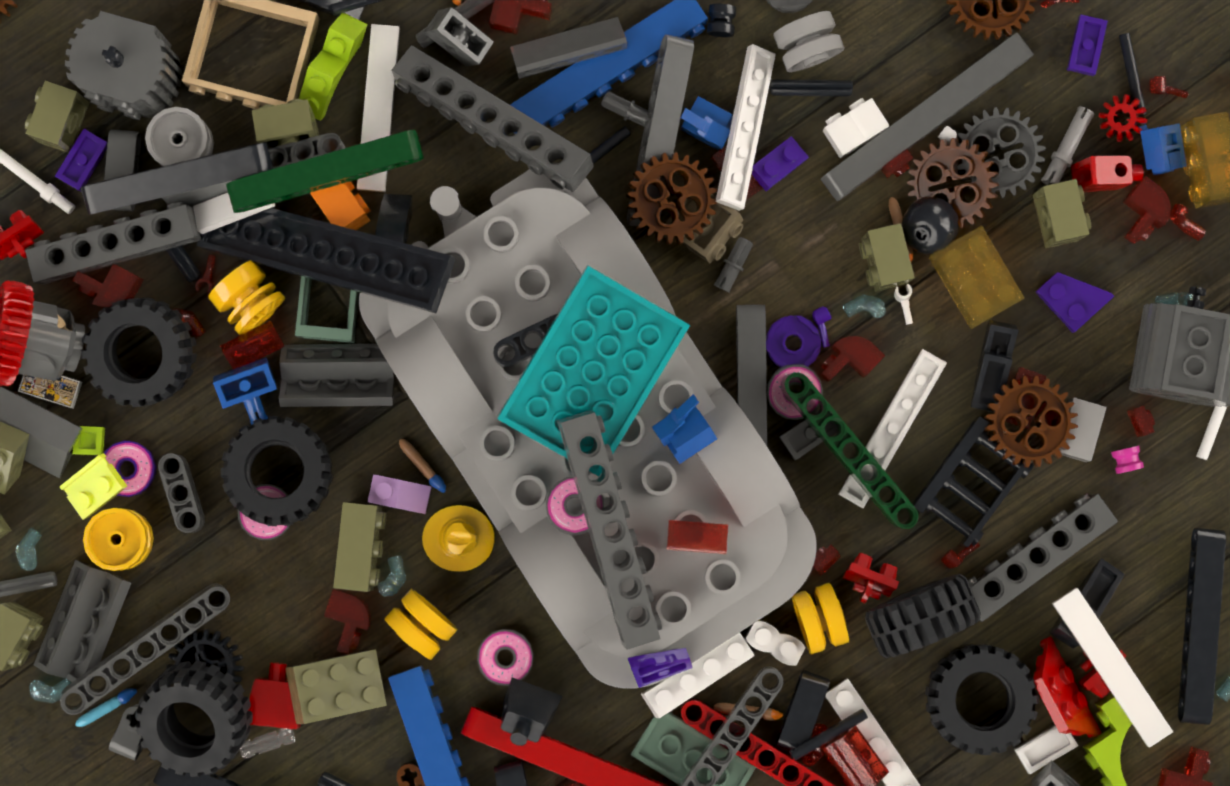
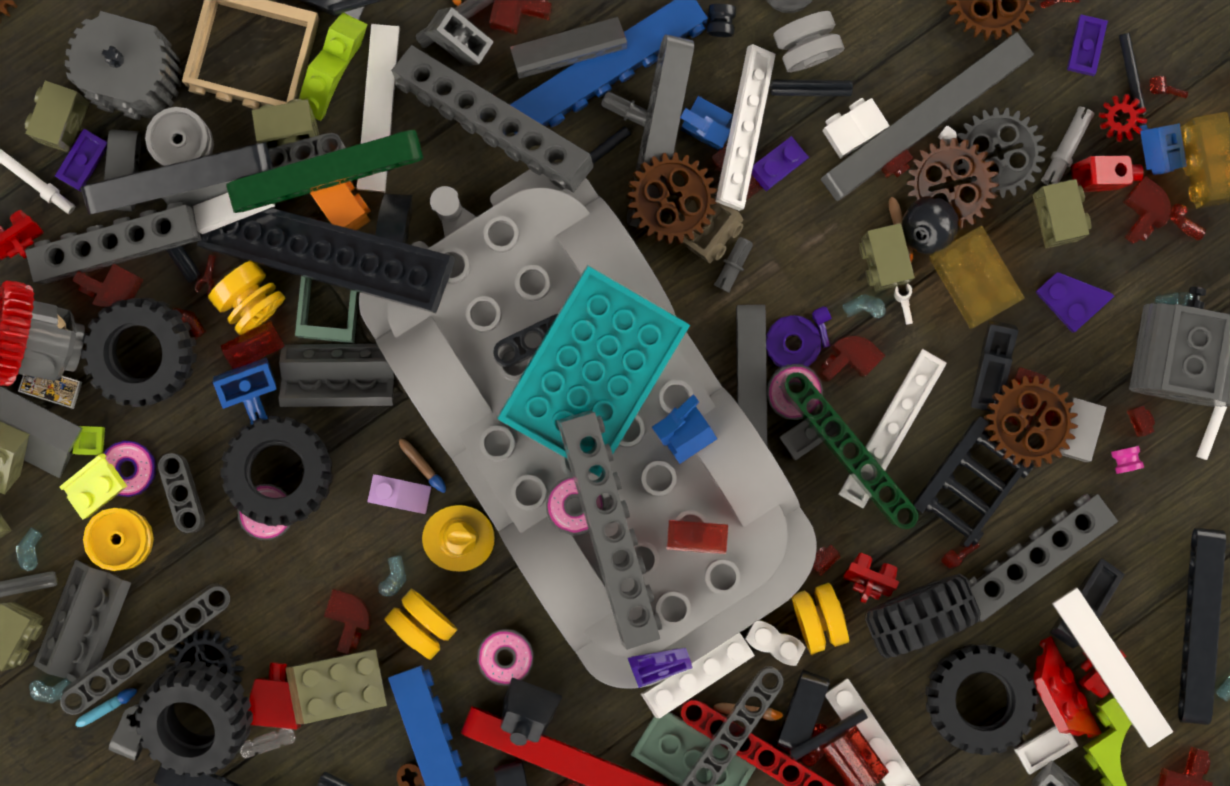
(359, 547): olive brick -> none

